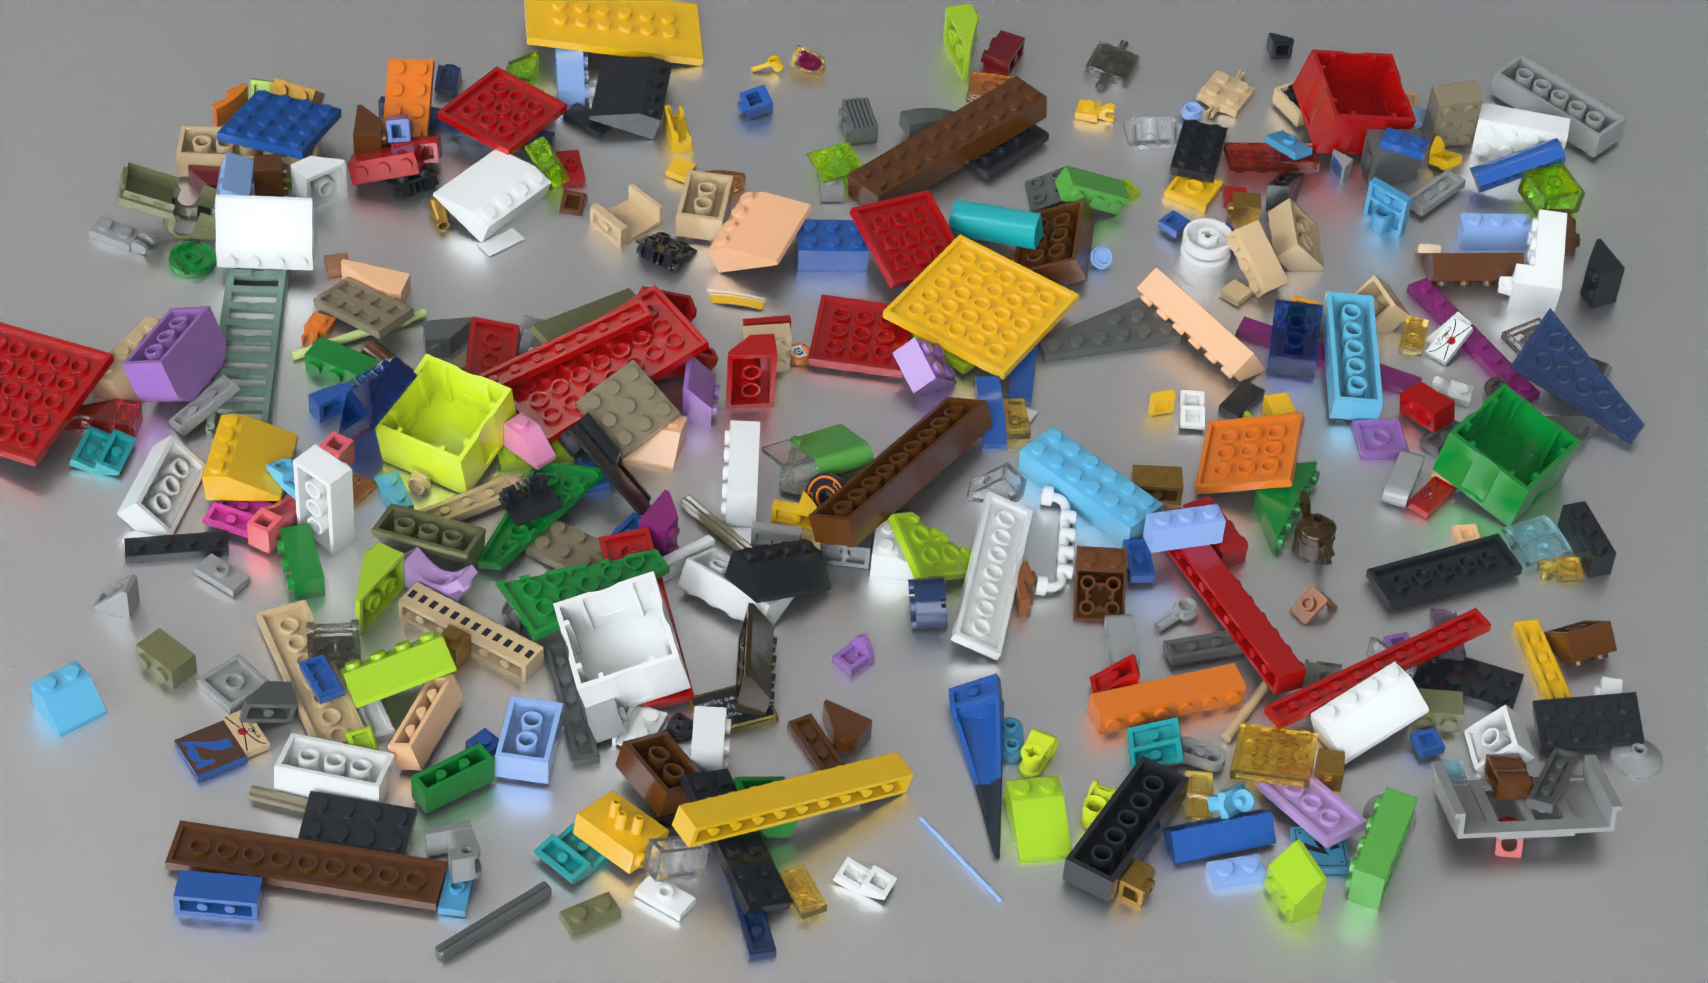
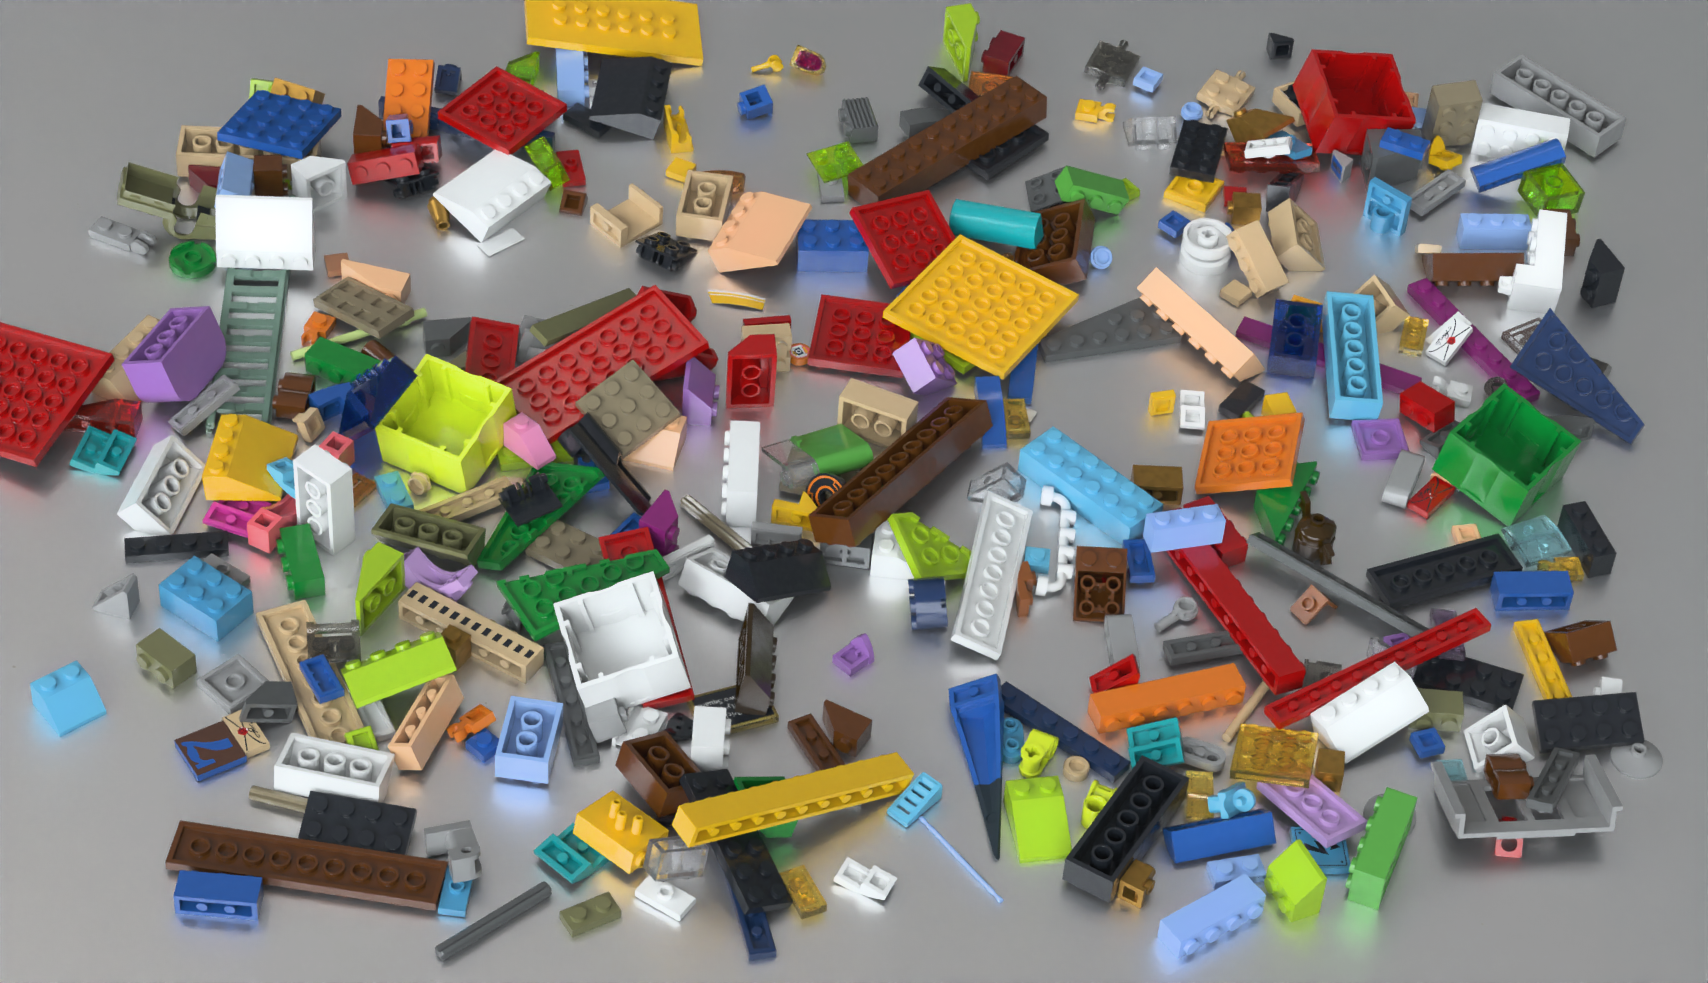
(206, 598): none -> dark azure brick
(226, 108): orange slope -> none
(293, 394): none -> reddish brown brick
(309, 424): none -> tan tile
(453, 778): green brick -> none
(472, 721): none -> orange plate
(570, 344): red plate -> none
(875, 413): none -> tan brick
(924, 786): none -> medium azure slope
(946, 88): none -> black brick
(1038, 559): none -> medium azure plate
(1071, 738): none -> dark blue plate
(1076, 768): none -> tan tile
(1148, 79): none -> light blue plate
(1211, 916): none -> light blue brick
(1256, 124): none -> pearl gold slope
(1268, 147): none -> white plate
(1336, 584): none -> dark grey tile
(1531, 590): none -> blue brick

